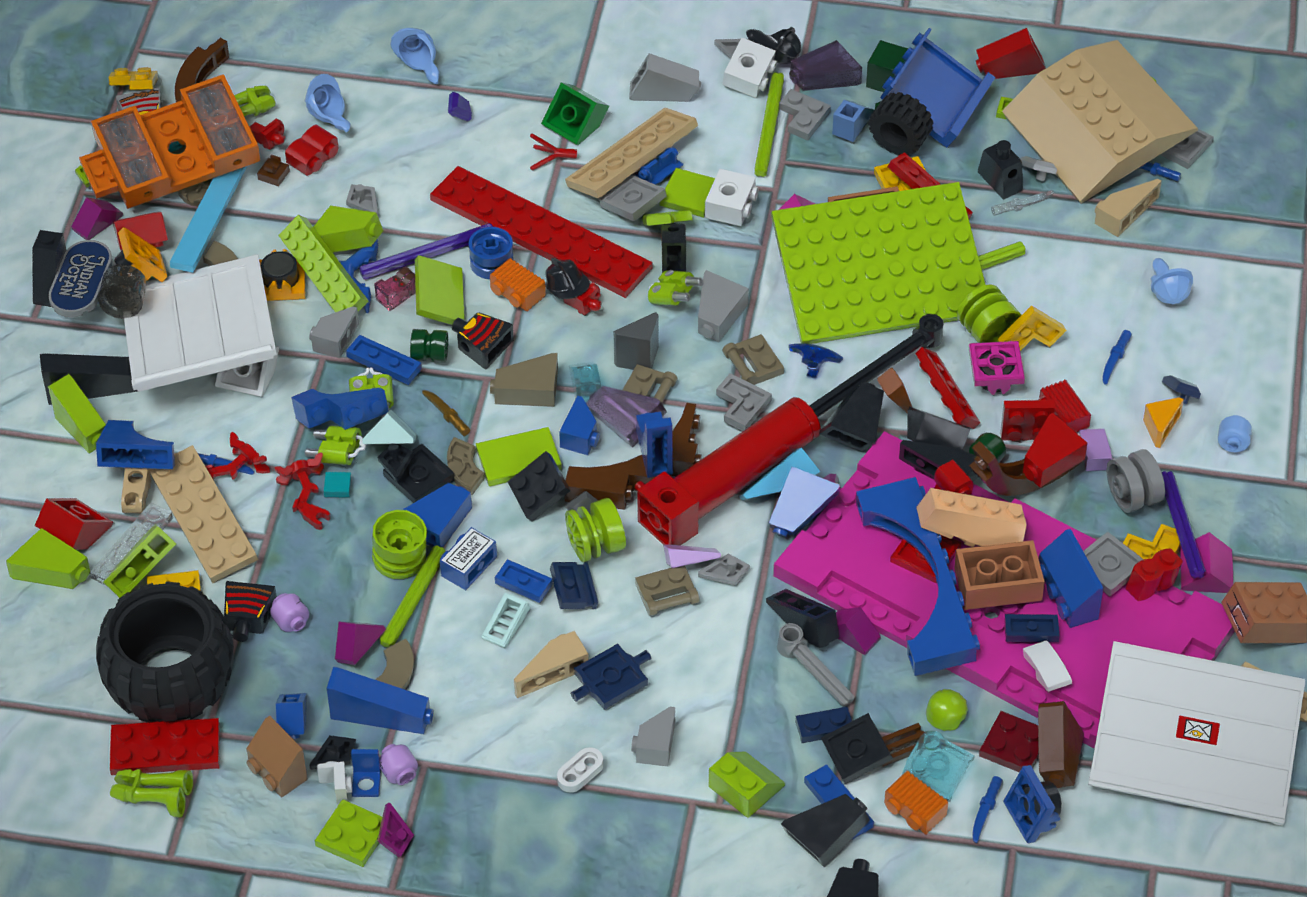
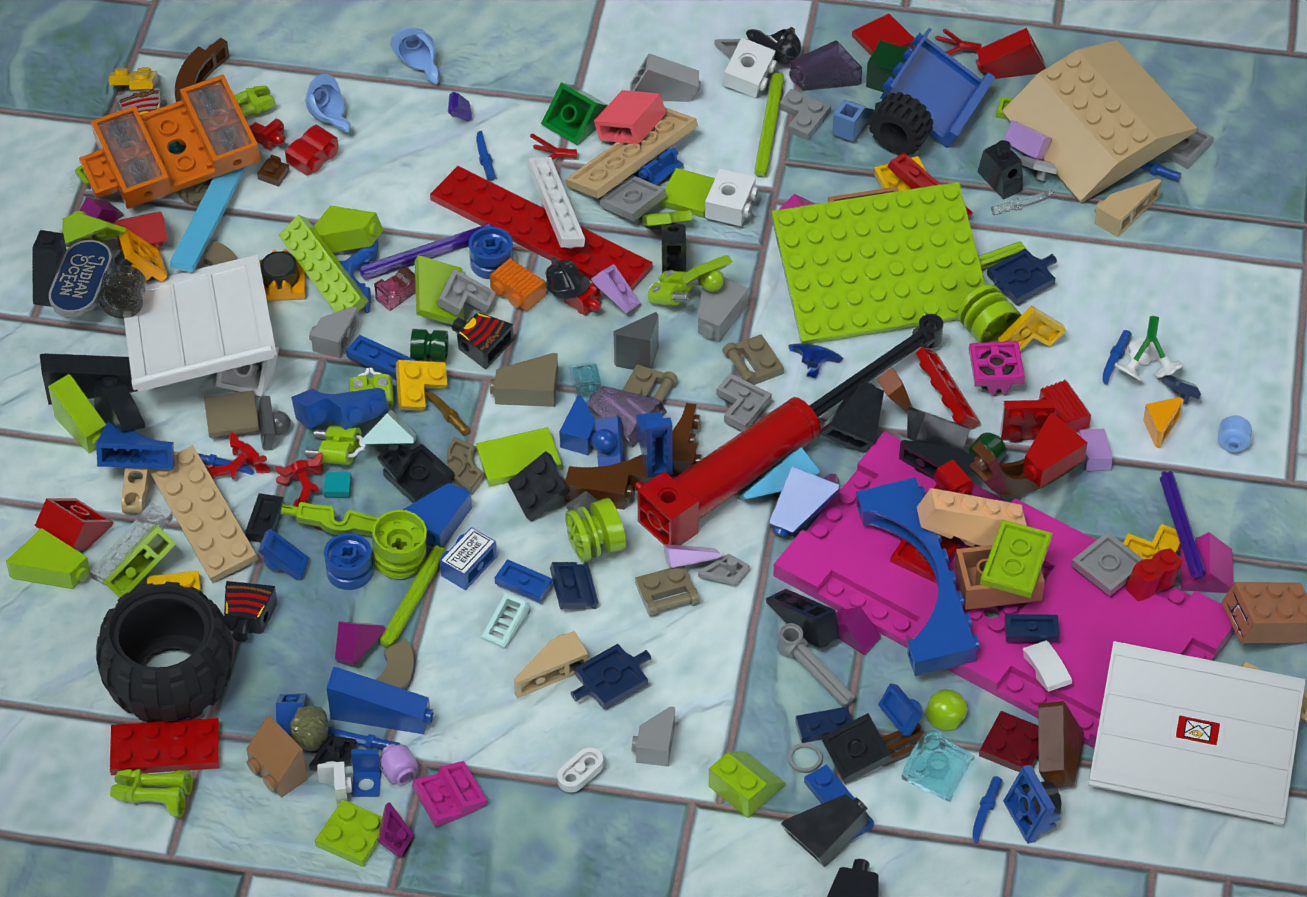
(84, 227): none -> lime slope
(116, 404): none -> black slope
(231, 413): none -> dark tan slope
(264, 516): none -> black plate
(271, 422): none -> dark grey tile
(282, 555): none -> blue tile
(289, 612): lavender head -> none
(309, 727): none -> olive hair
(324, 516): none -> lime piece
(348, 561): none -> blue wheel
(362, 198): light grey piece -> none
(368, 741): none -> blue piece
(414, 377): none -> yellow plate
(449, 793): none -> dark pink slope
(464, 289): none -> light grey plate
(485, 158): none -> blue piece
(556, 202): none -> white plate
(608, 441): none -> blue tile
(616, 288): none -> lavender slope
(630, 117): none -> coral brick
(709, 273): none -> lime tile
(804, 770): none -> light grey piece
(885, 29): none -> red tile
(900, 709): none -> blue tile
(915, 802): orange brick -> none
(961, 45): none -> red plant
(1016, 558): none -> lime tile
(1022, 275): none -> dark blue plate
(1027, 140): none -> lavender slope
(1071, 580): blue slope -> none
(1135, 480): light grey wheel -> none
(1144, 351): none -> white plant
(1170, 285): light blue piece -> none

